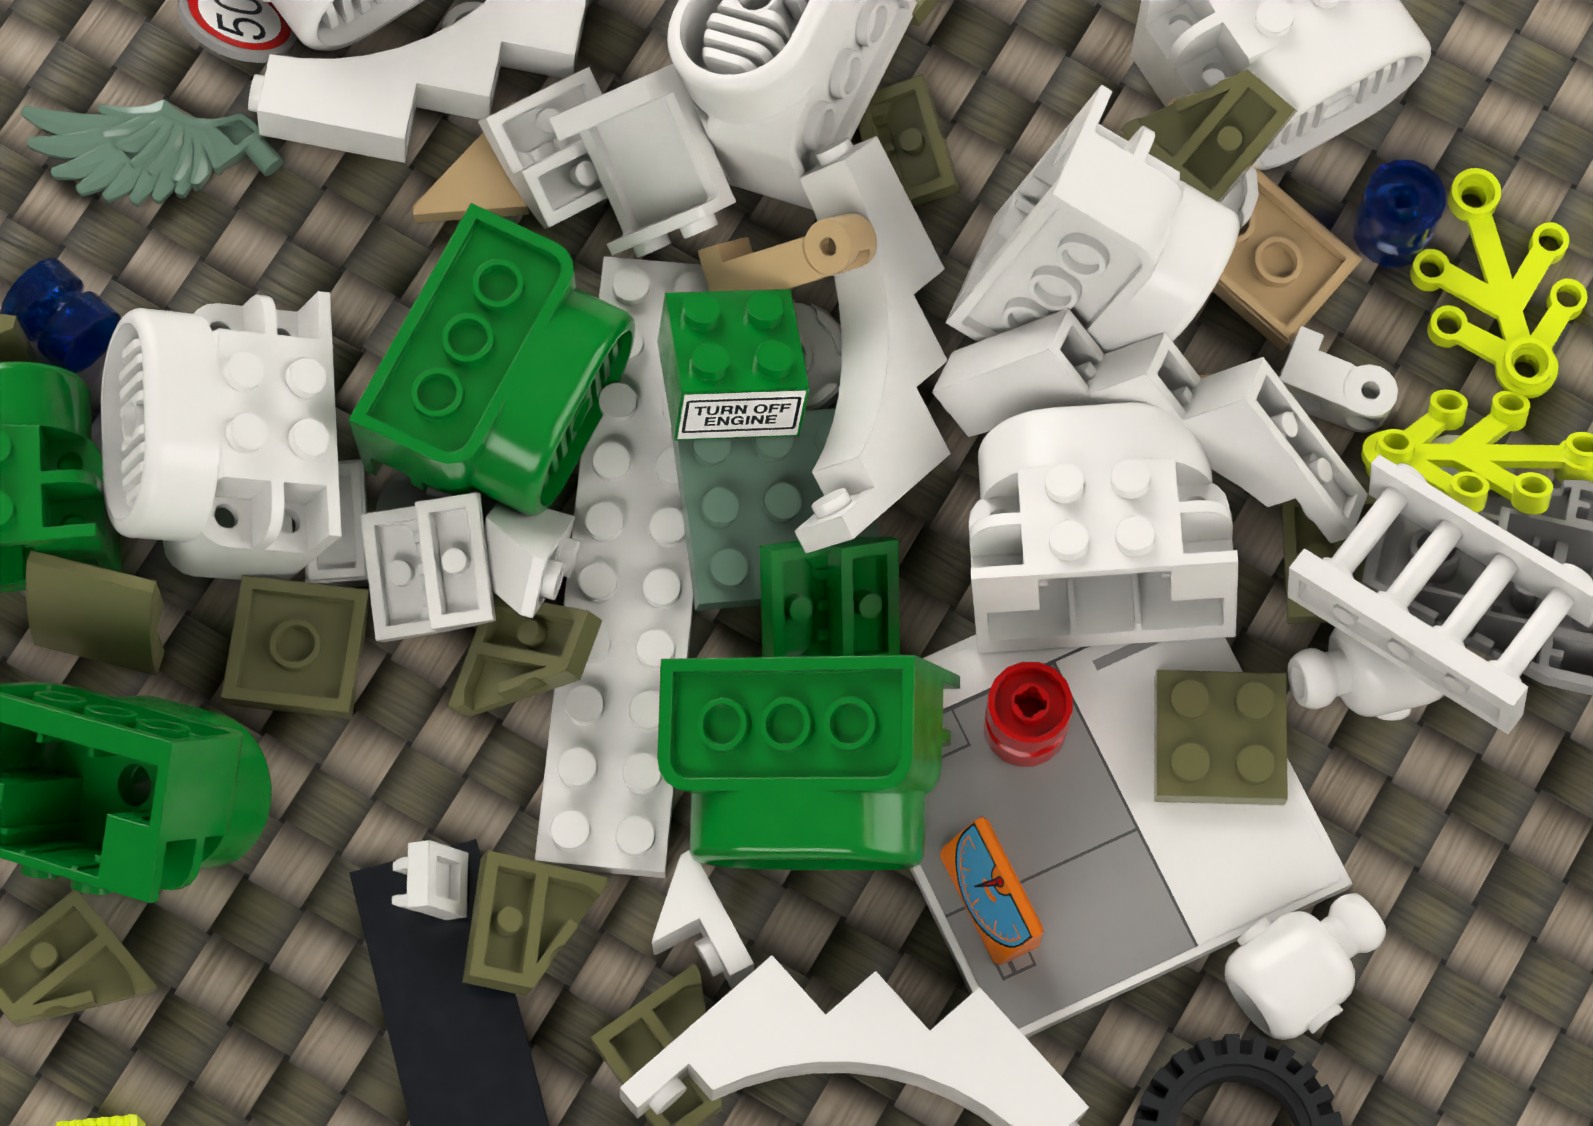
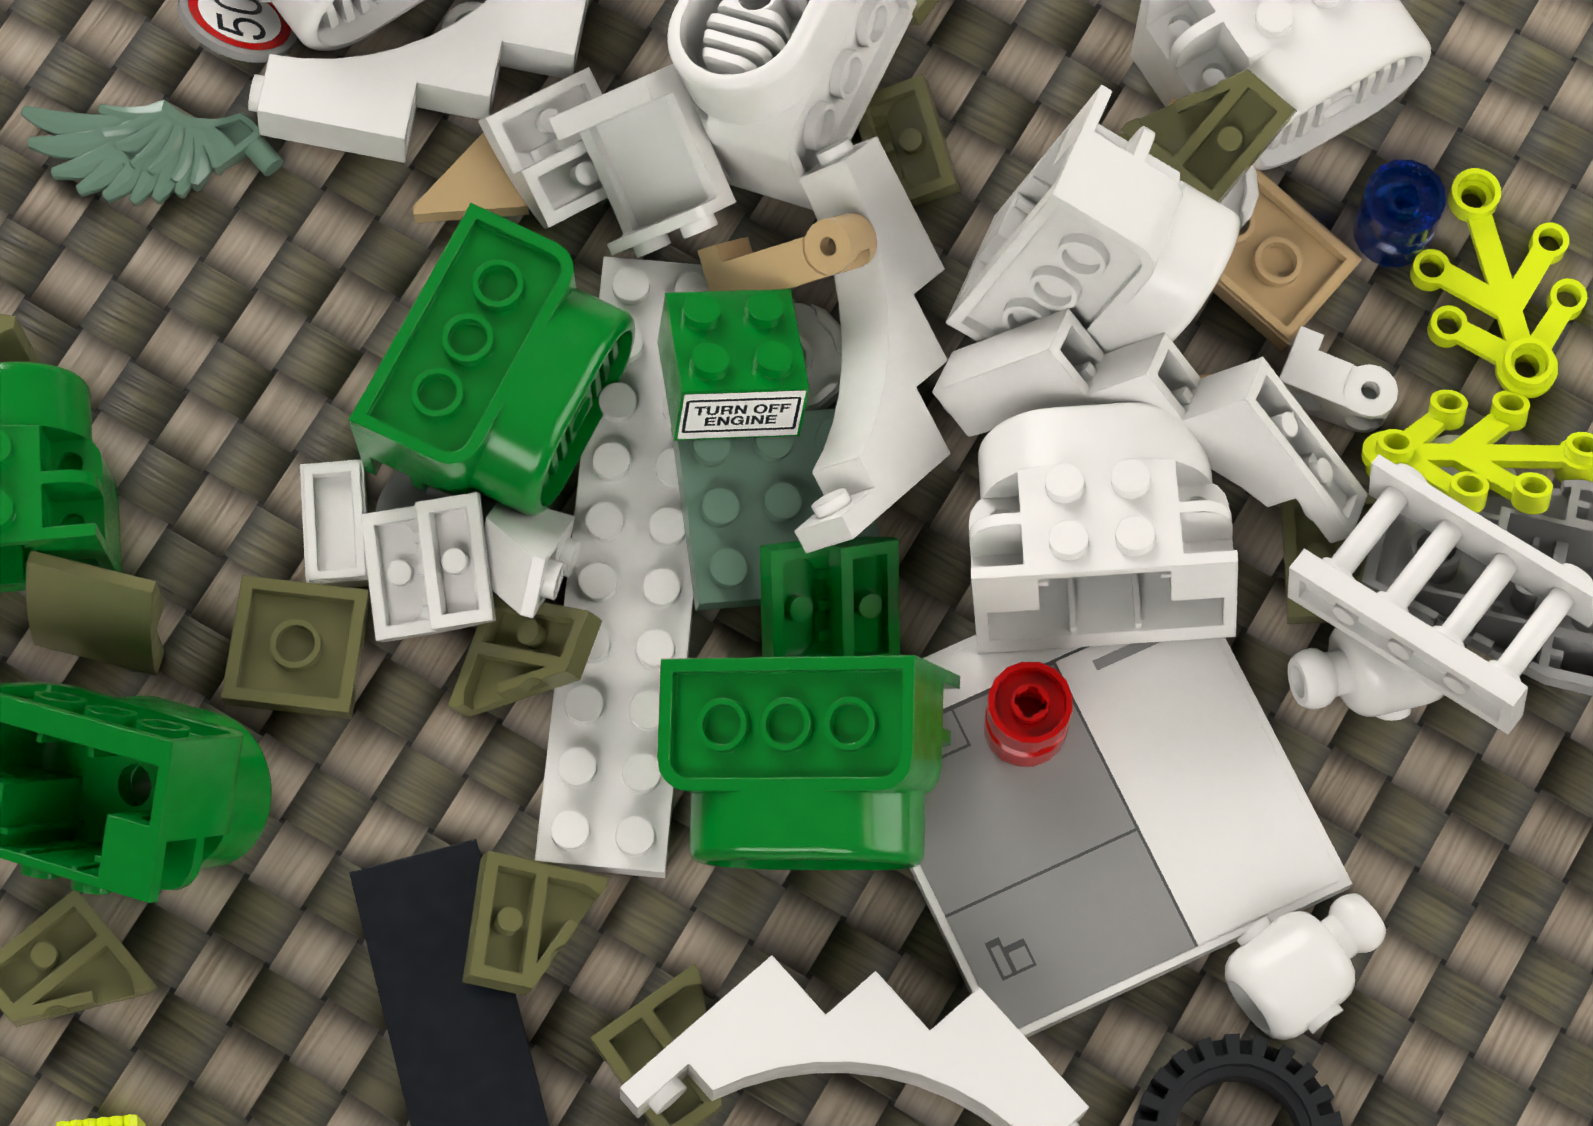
(52, 309): clear blue wheel -> none
(224, 436): white brick -> none
(434, 880): white tile -> none
(695, 908): white slope -> none
(992, 892): slope -> none
(1220, 737): olive plate -> none

